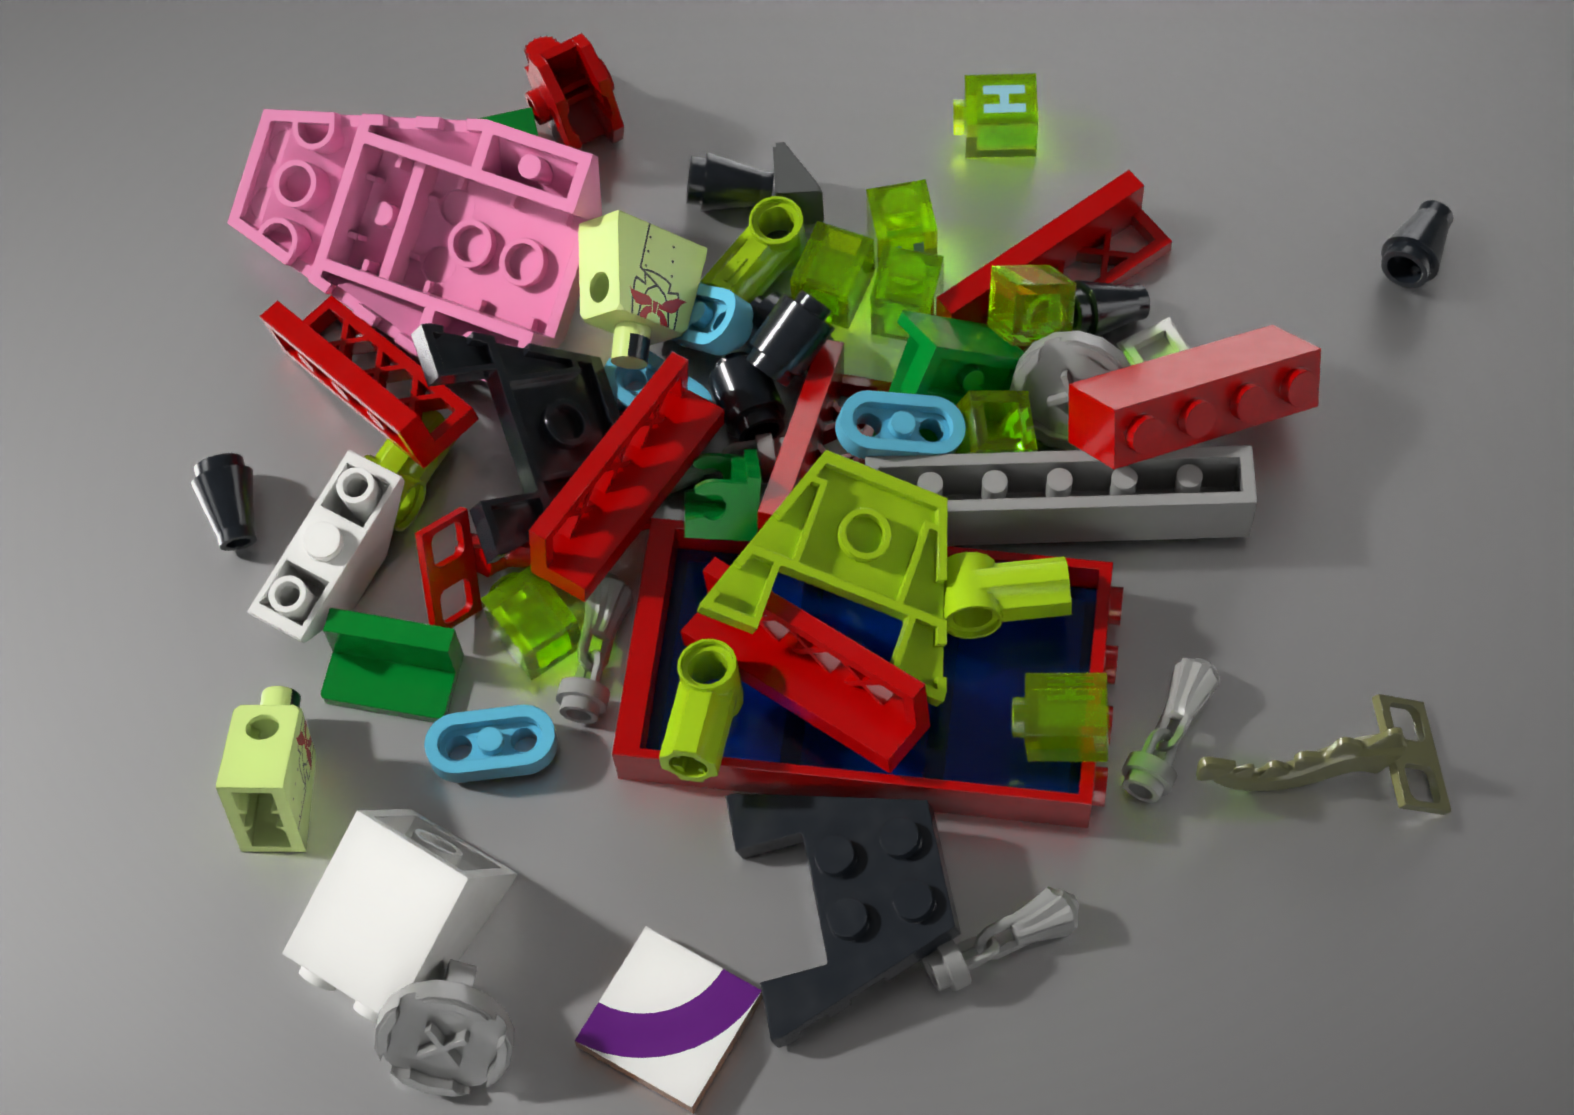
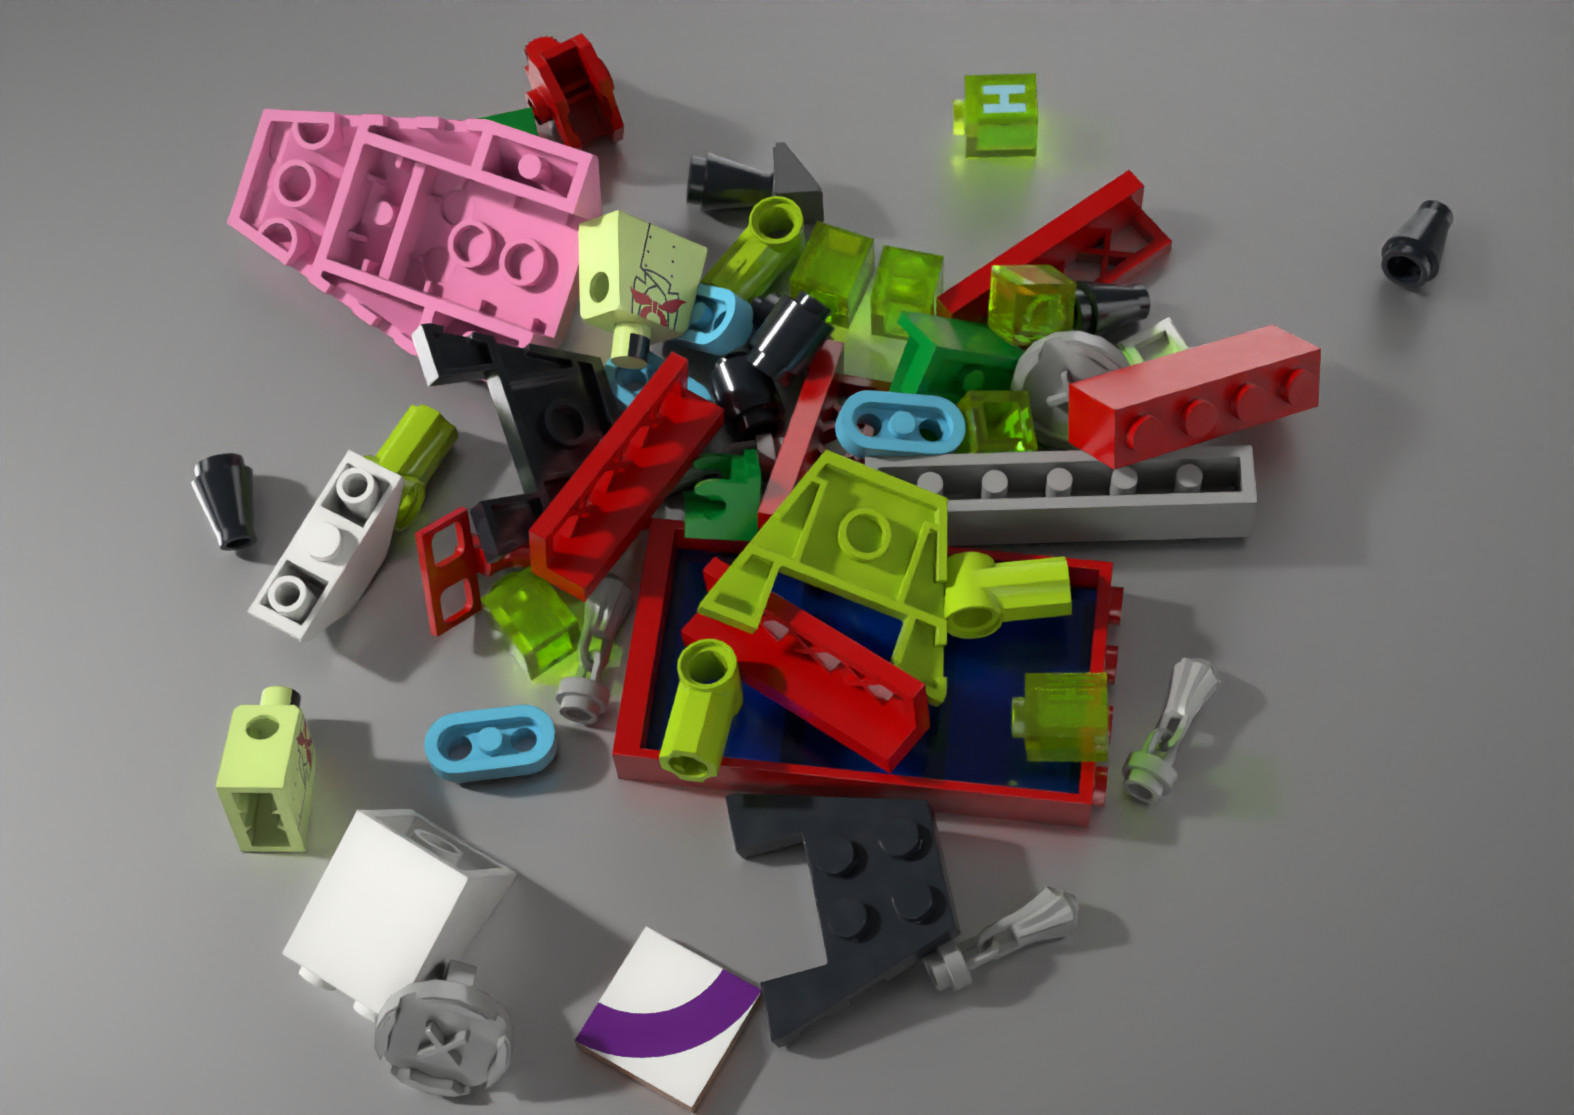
(367, 389): red fence -> none
(390, 665): green panel -> none
(901, 218): clear neon green brick -> none
(1349, 755): olive piece -> none

